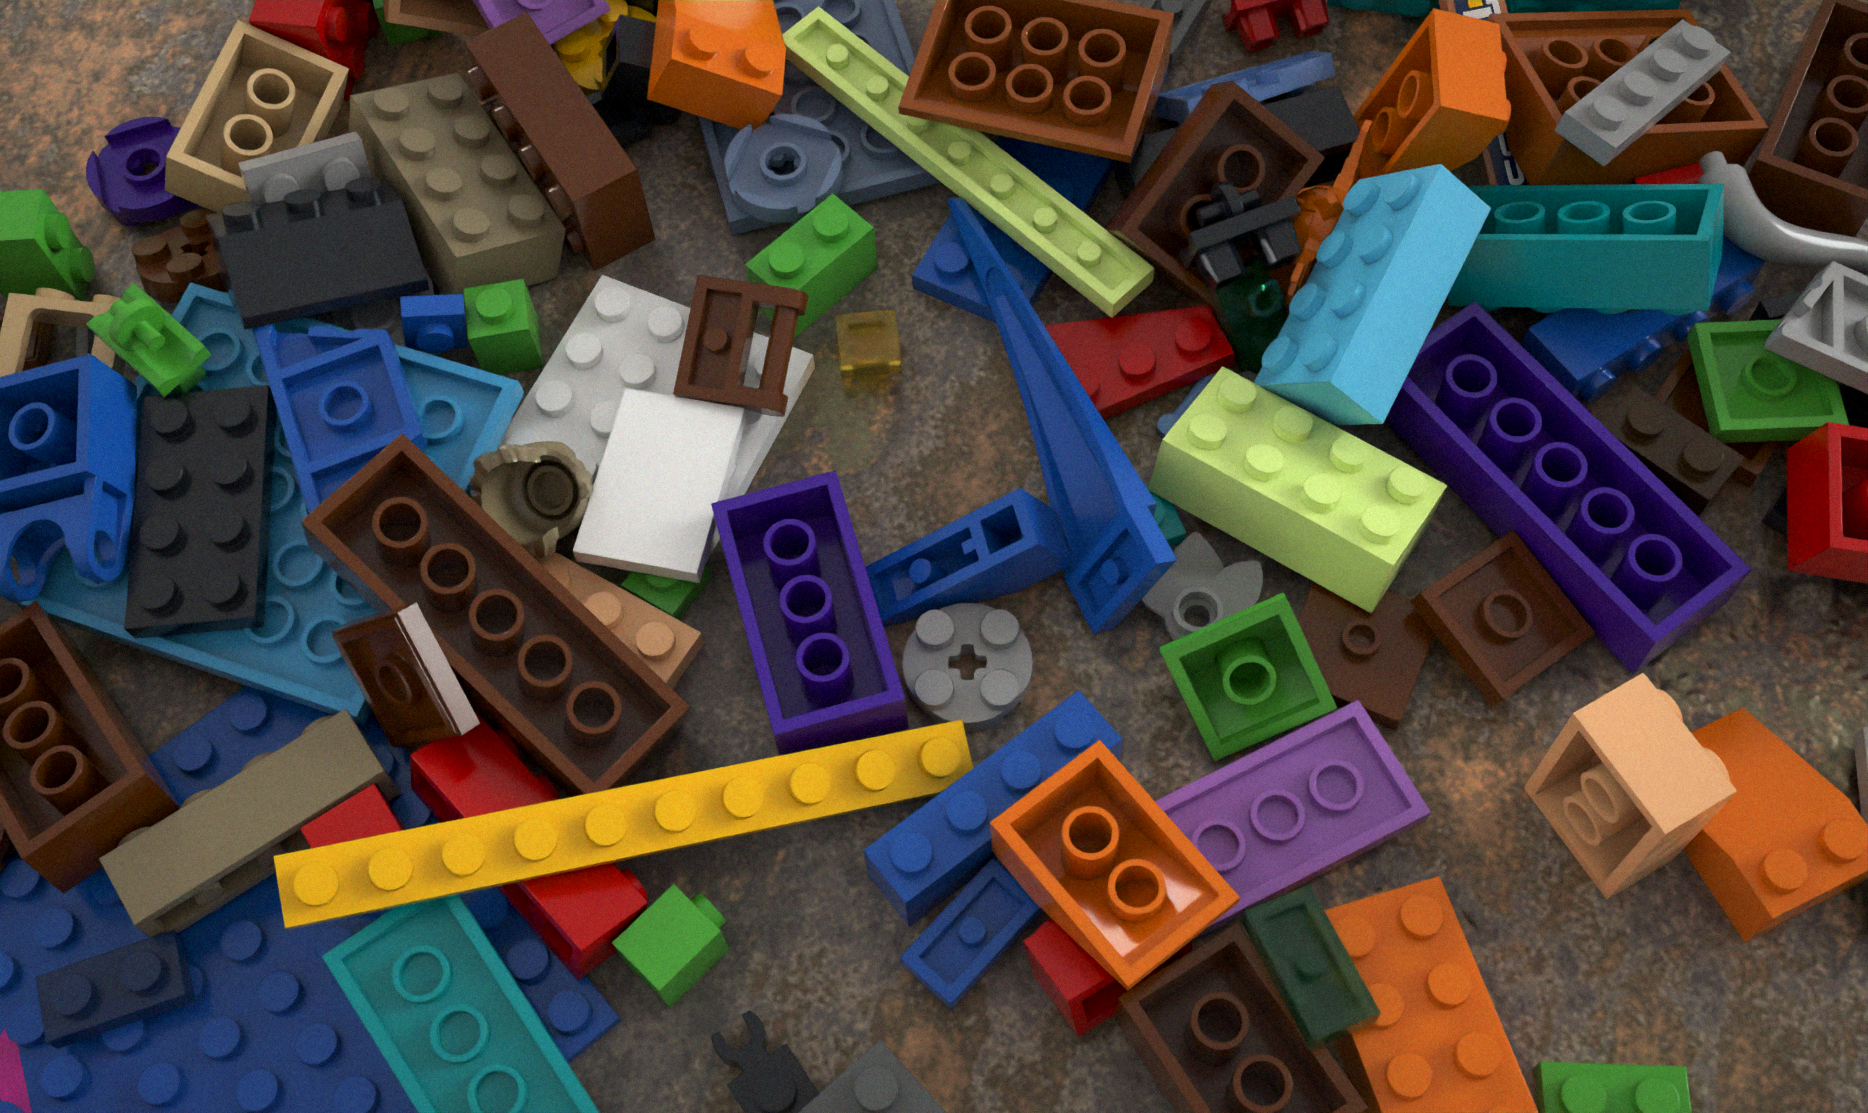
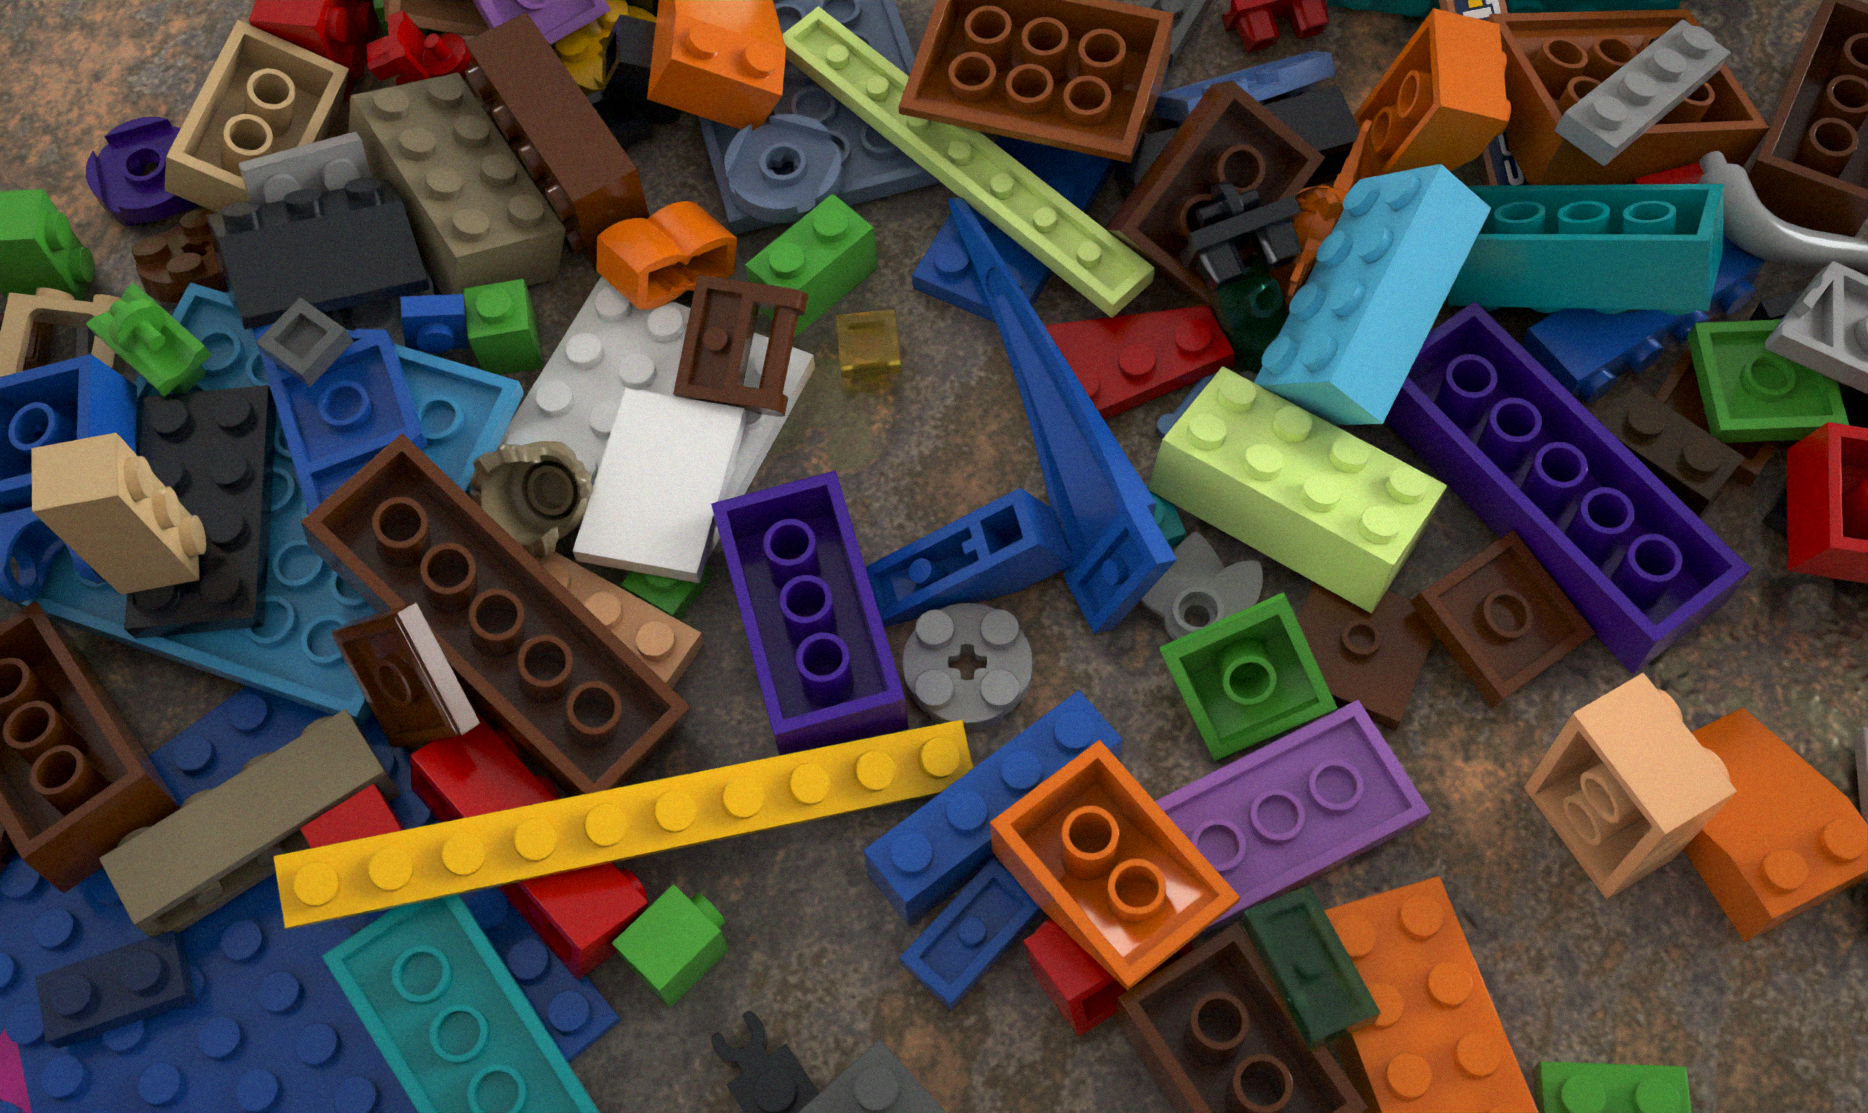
(116, 513): none -> tan brick
(304, 342): none -> dark grey plate
(415, 54): none -> red hips
(662, 255): none -> orange brick

